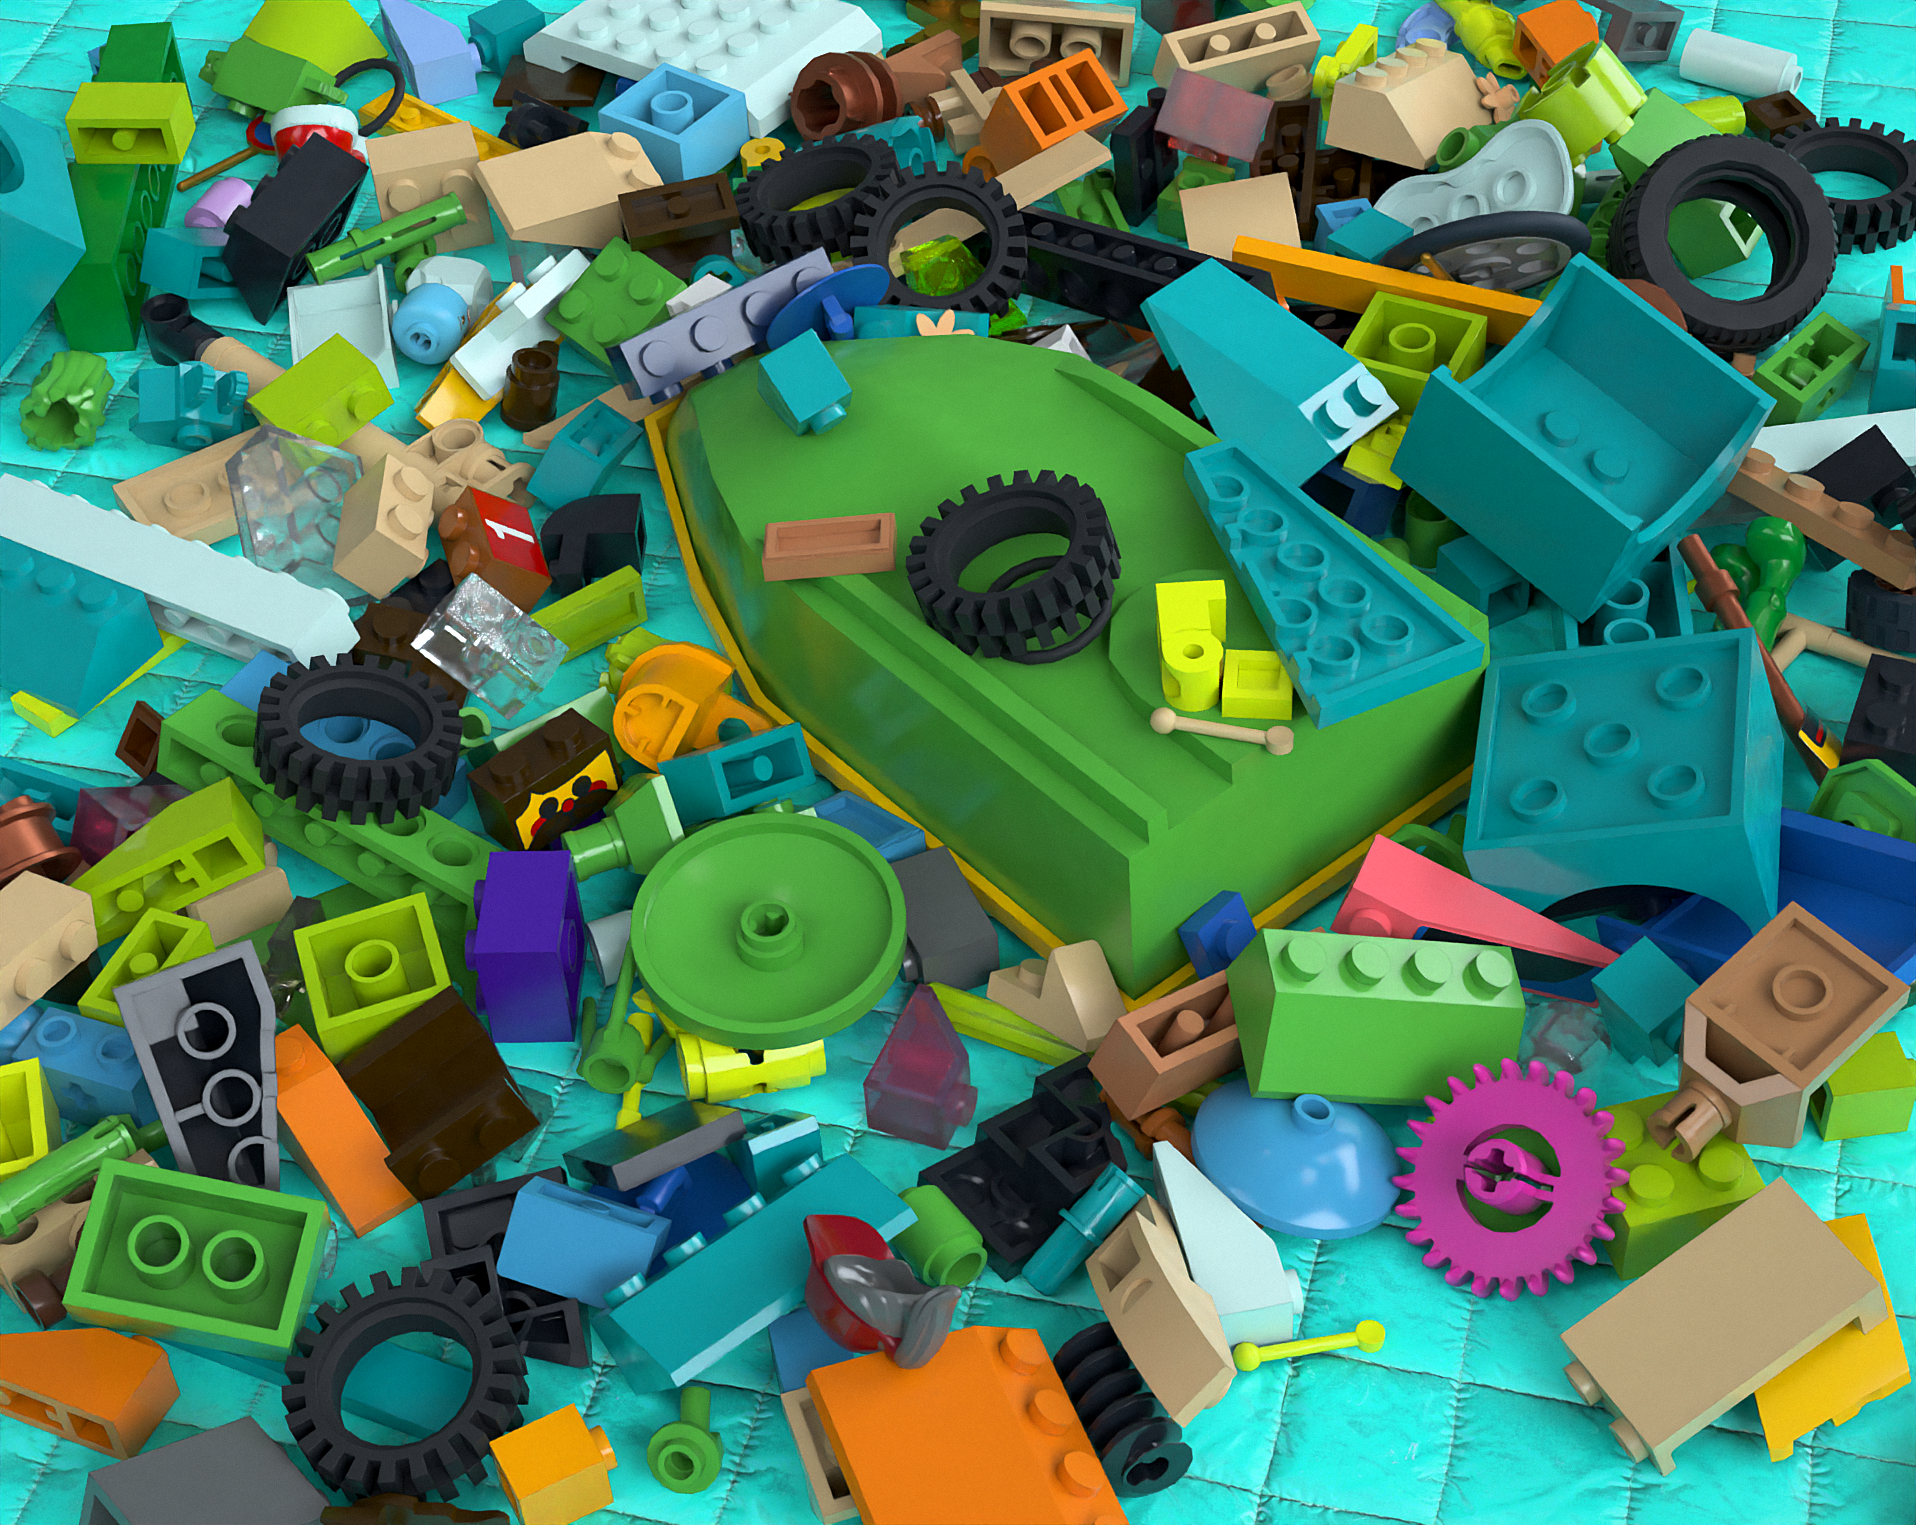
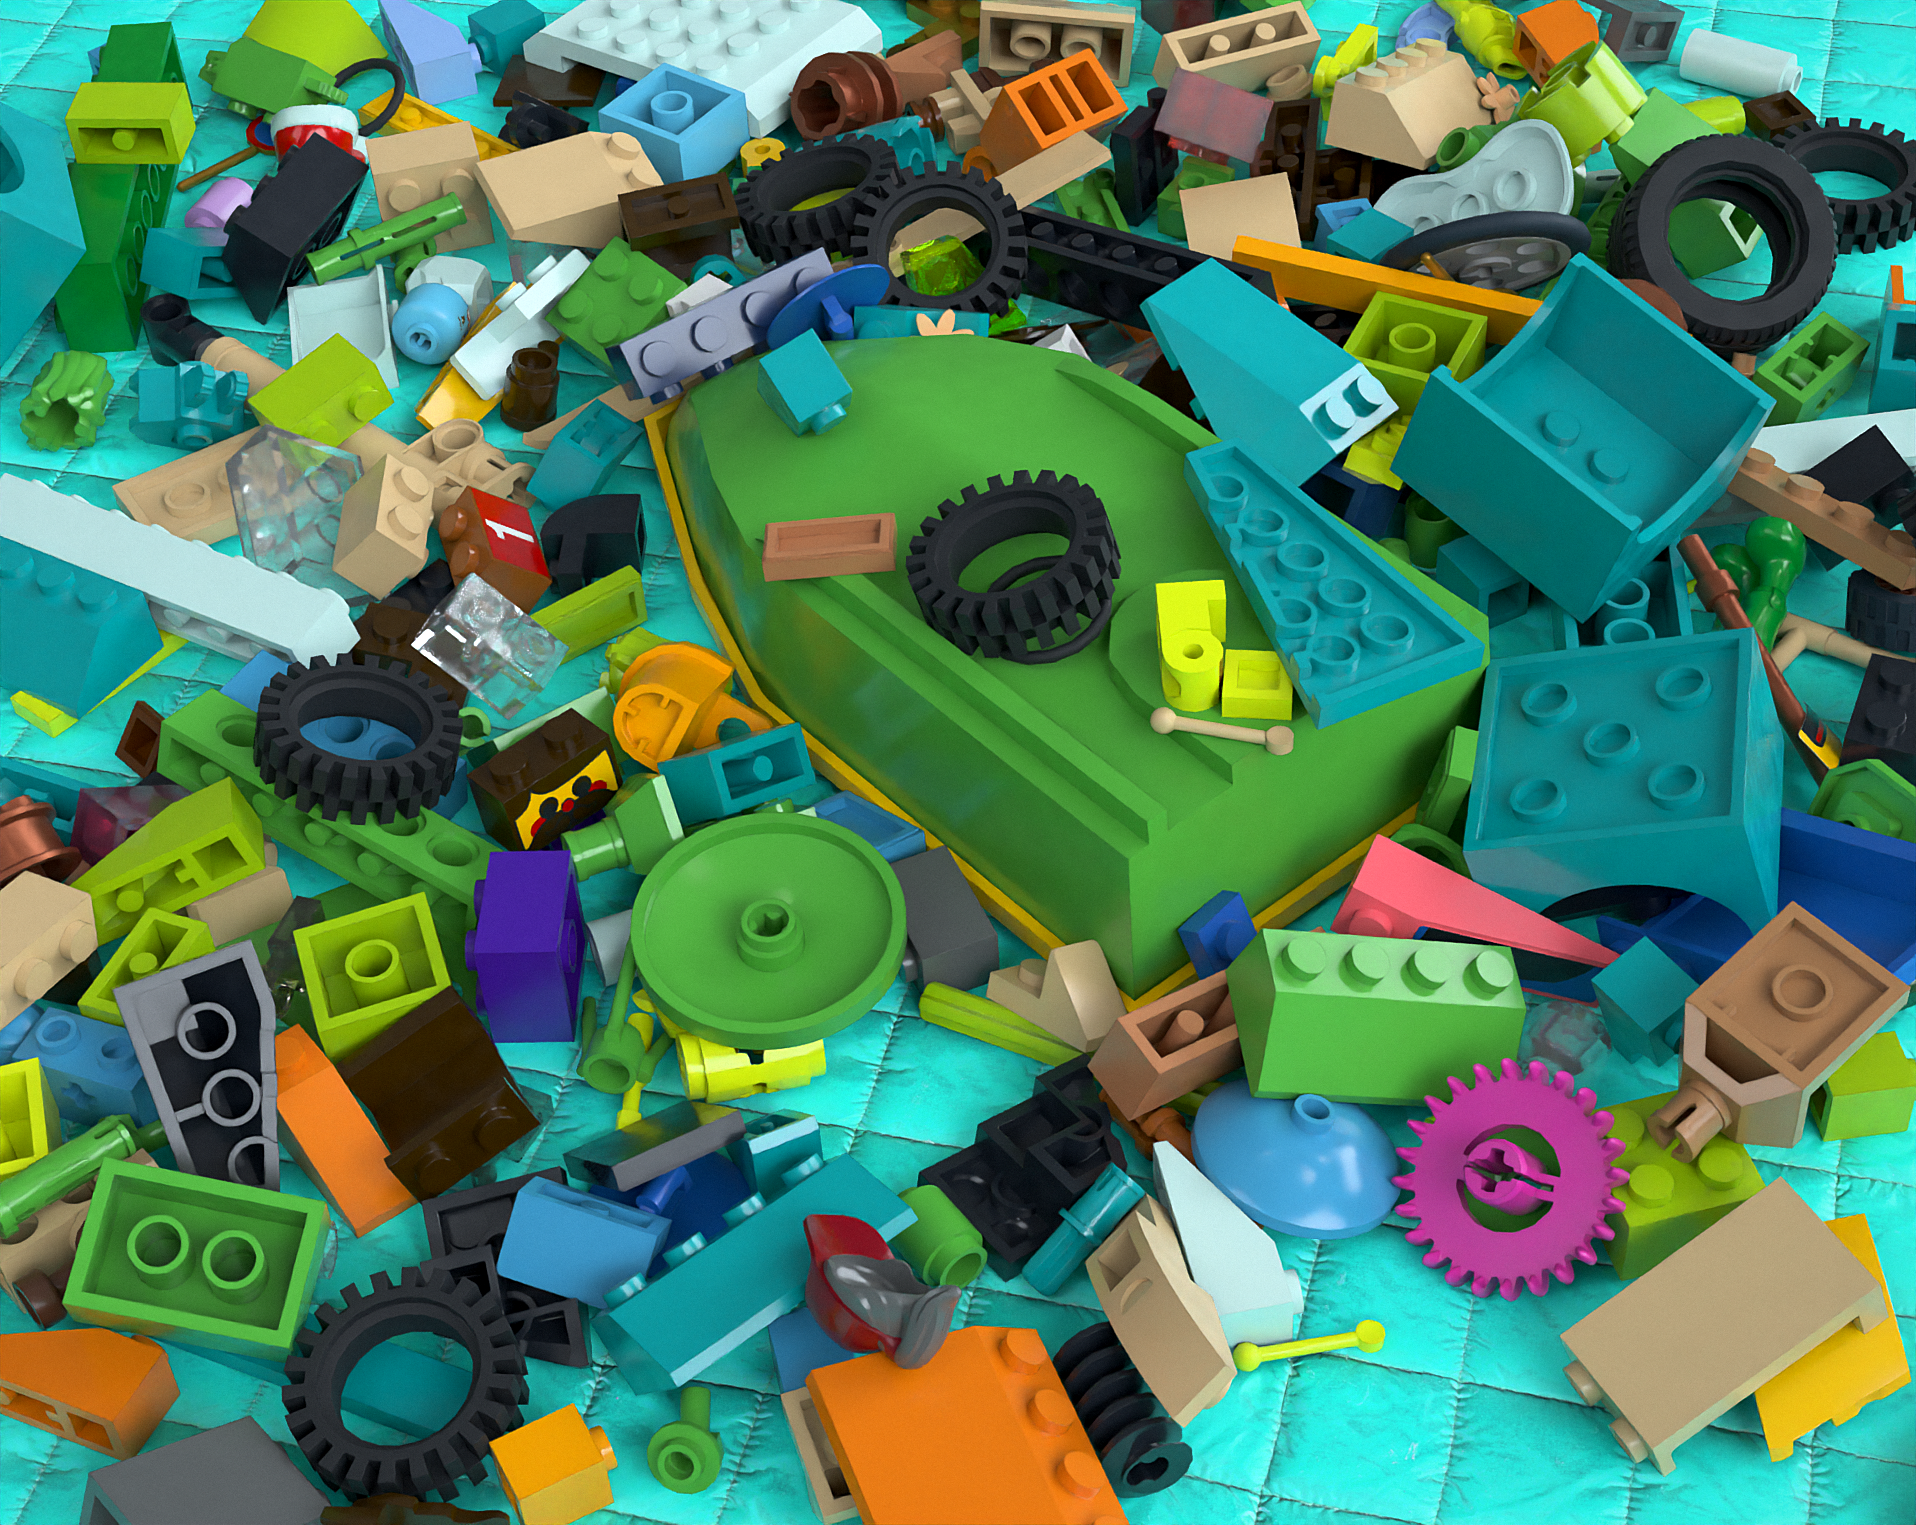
(921, 1077): clear pink slope -> none
(1448, 786): none -> bright green plate

